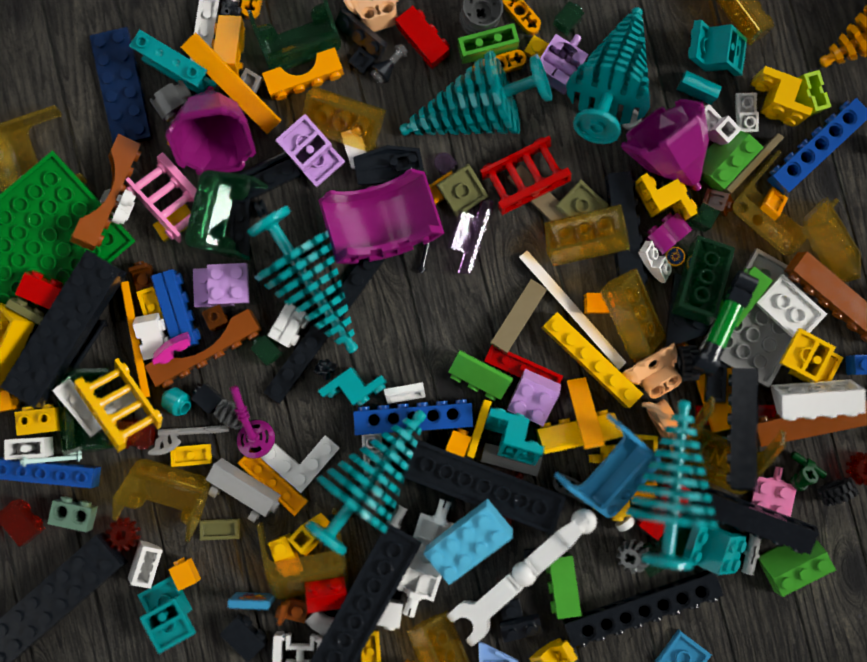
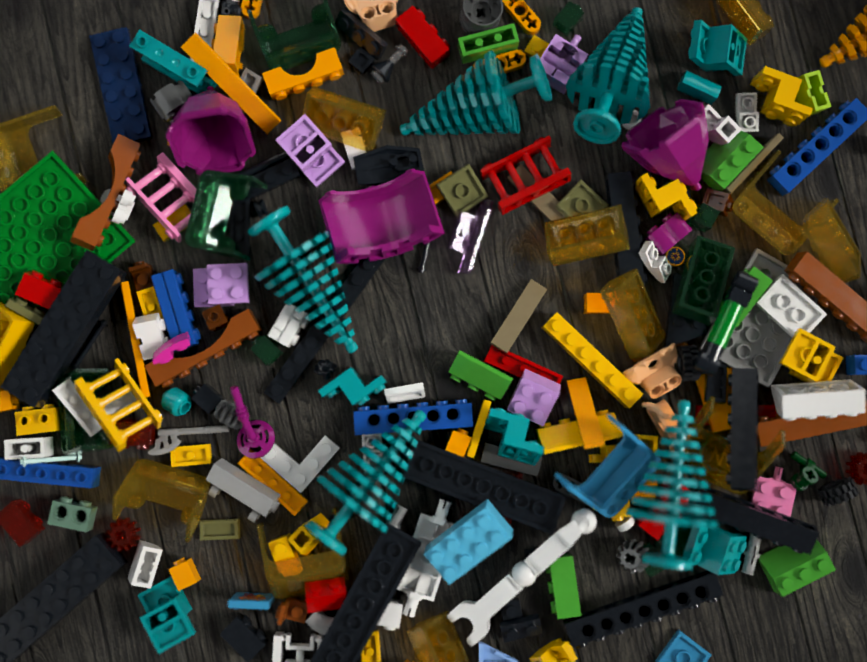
(444, 163): clear purple tile -> none
(573, 310): white sticker -> none
(774, 203): light orange tile -> none

